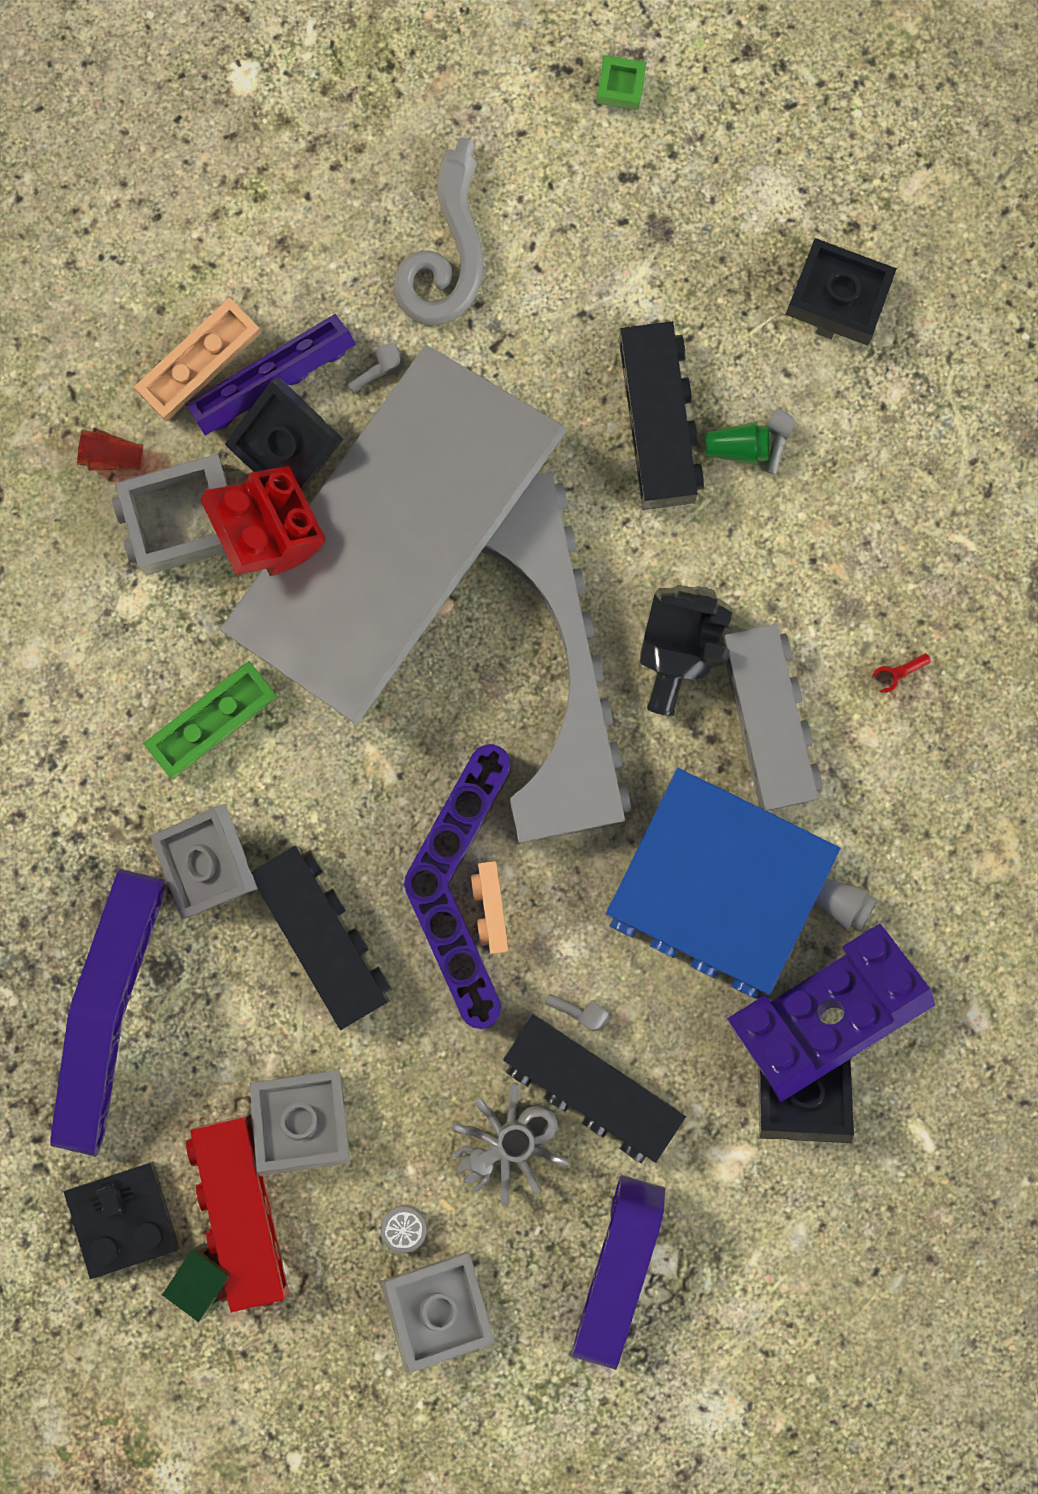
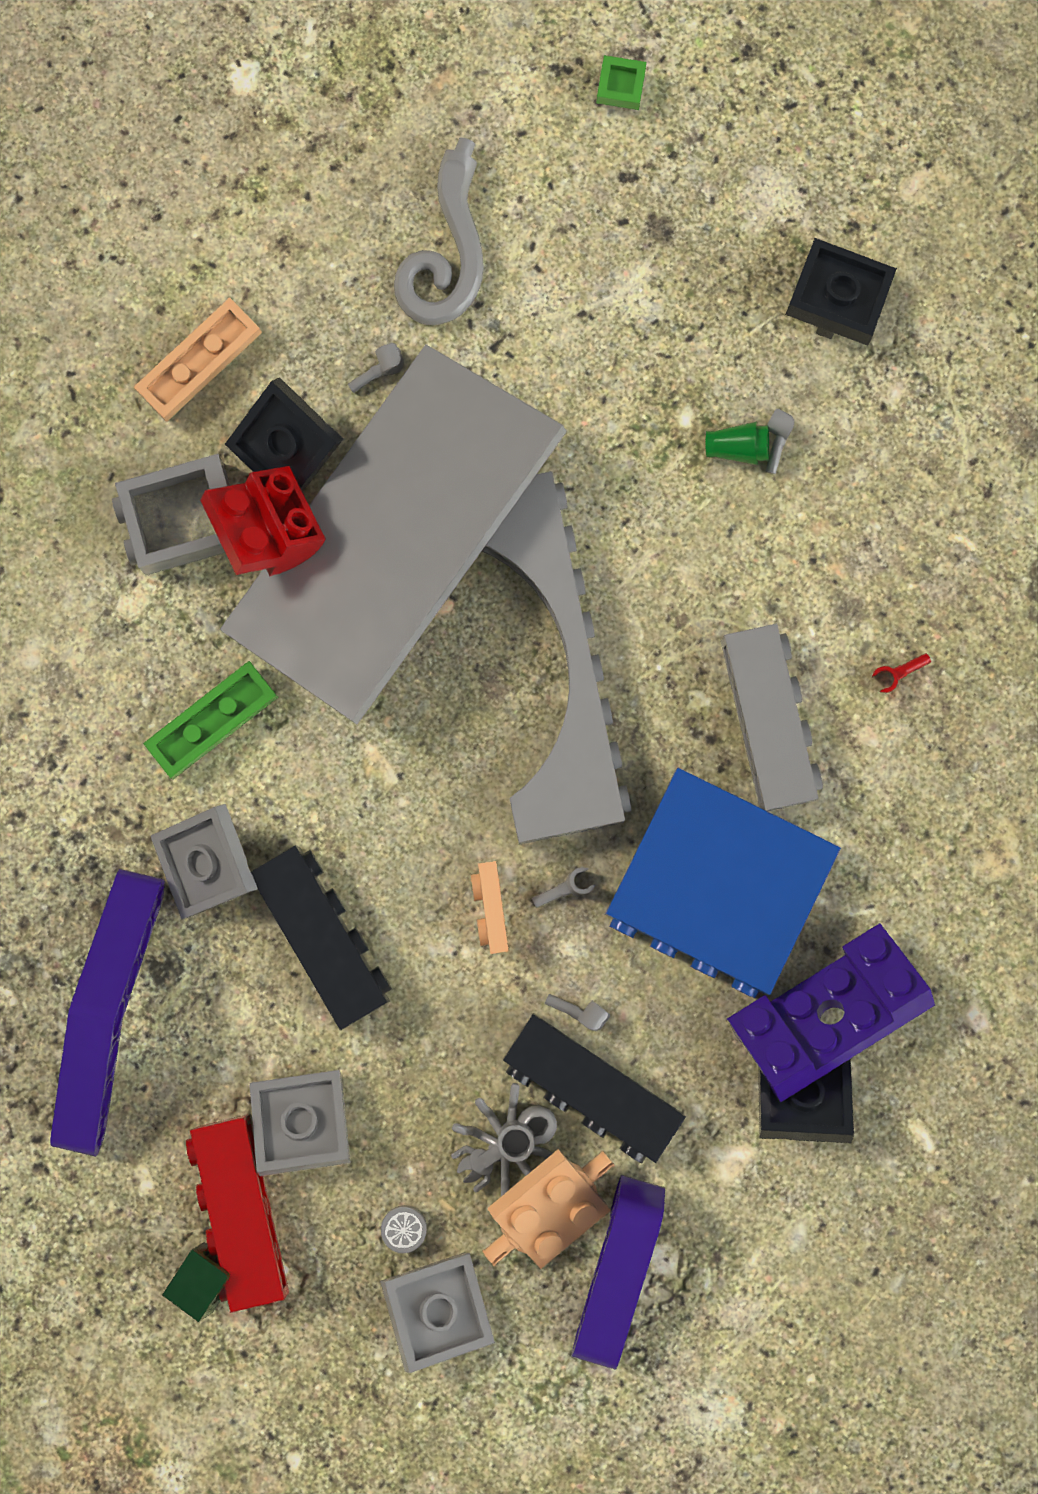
(107, 451): clear red cone -> none
(121, 1220): black hinge -> none
(290, 362): dark purple plate -> none
(444, 869): dark purple beam -> none
(549, 1209): none -> light nougat plate
(563, 889): none -> light grey hand
(659, 416): black brick -> none
(682, 640): black piece -> none
(846, 903): light grey cone -> none

